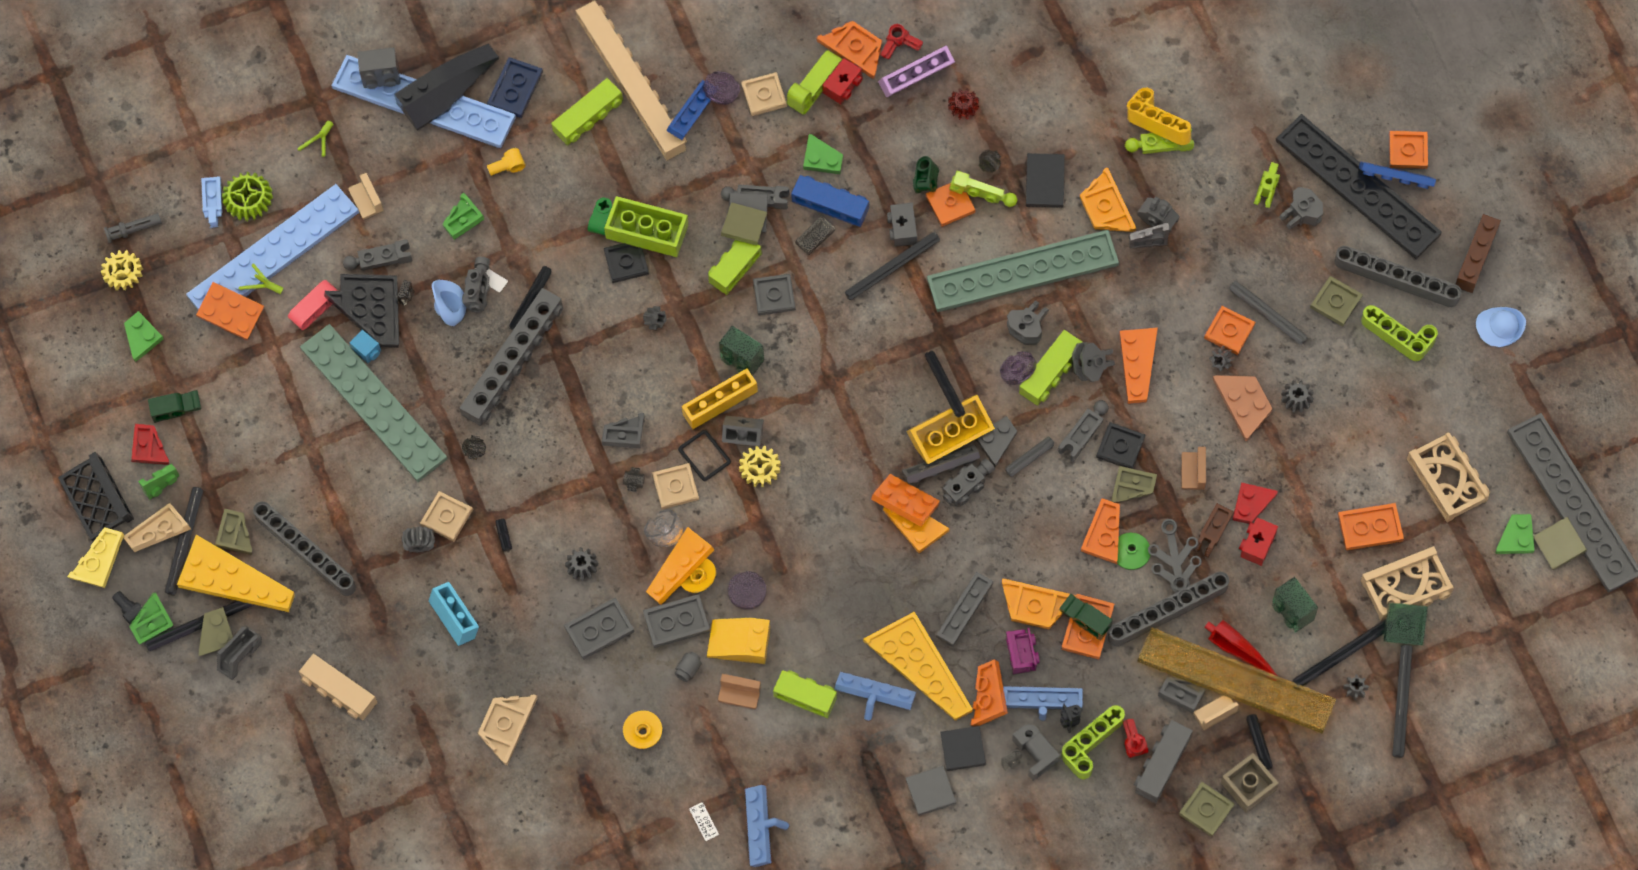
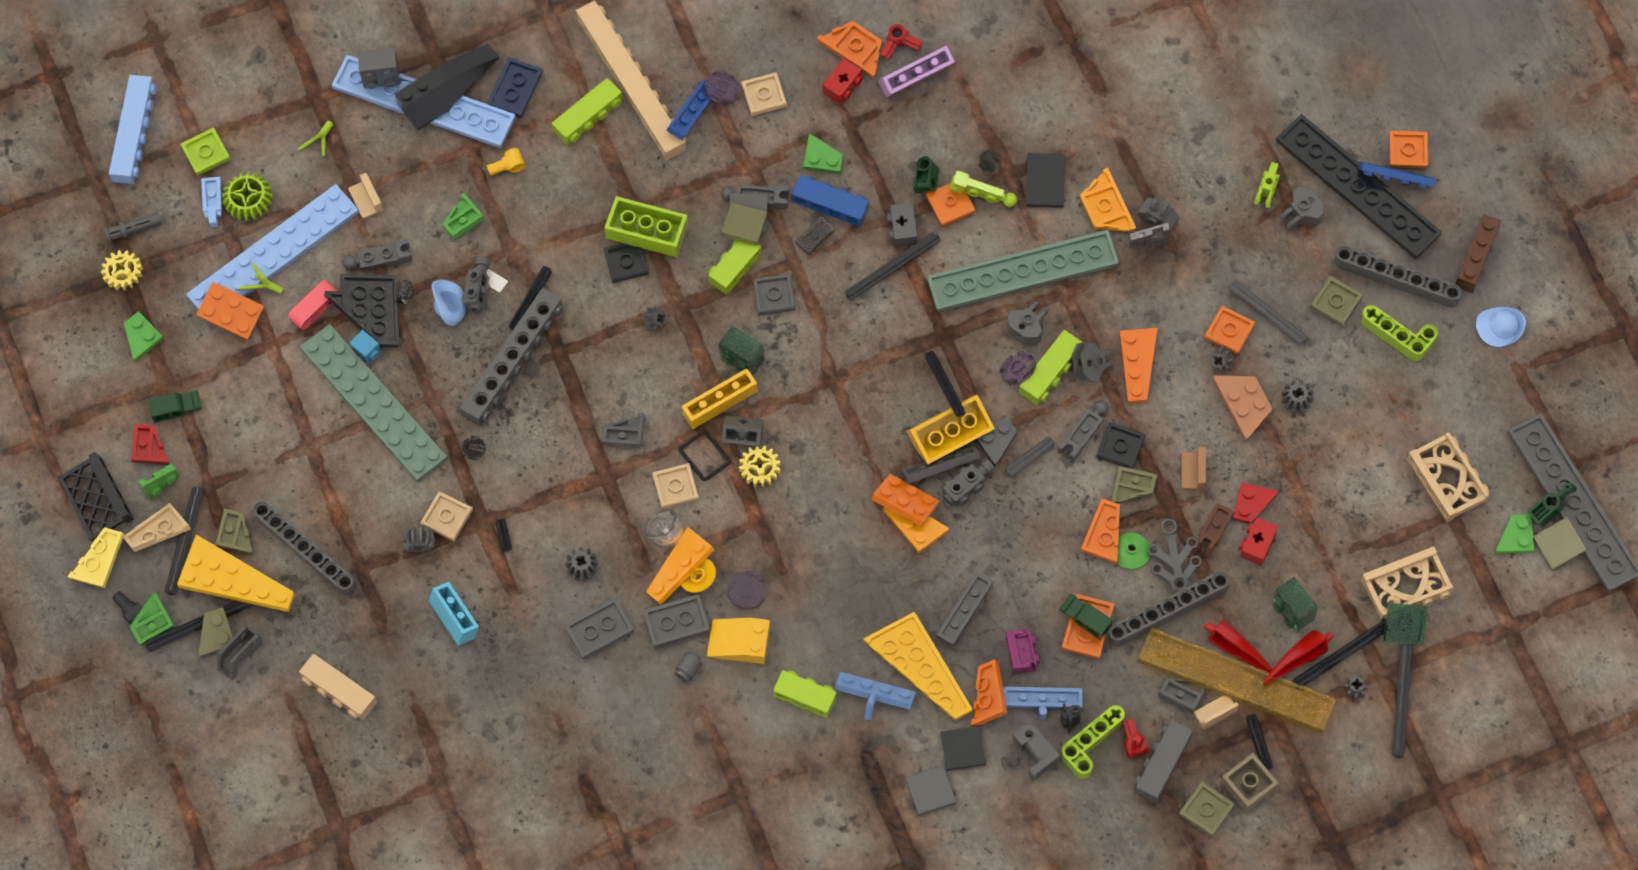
(132, 129): none -> light blue brick
(205, 151): none -> lime plate
(505, 724): tan wing -> none
(599, 217): green piece -> none
(633, 479): clear smoke gear -> none
(638, 721): yellow dish -> none
(703, 821): white sticker -> none
(739, 691): medium nougat panel -> none
(759, 825): medium blue plate -> none
(803, 96): lime beam -> none
(956, 106): clear red gear -> none
(1033, 604): light orange wing -> none
(1147, 116): yellow beam -> none
(1154, 143): lime plate -> none
(1303, 652): none -> red piece
(1370, 526): orange plate -> none
(1544, 512): none -> dark green piece

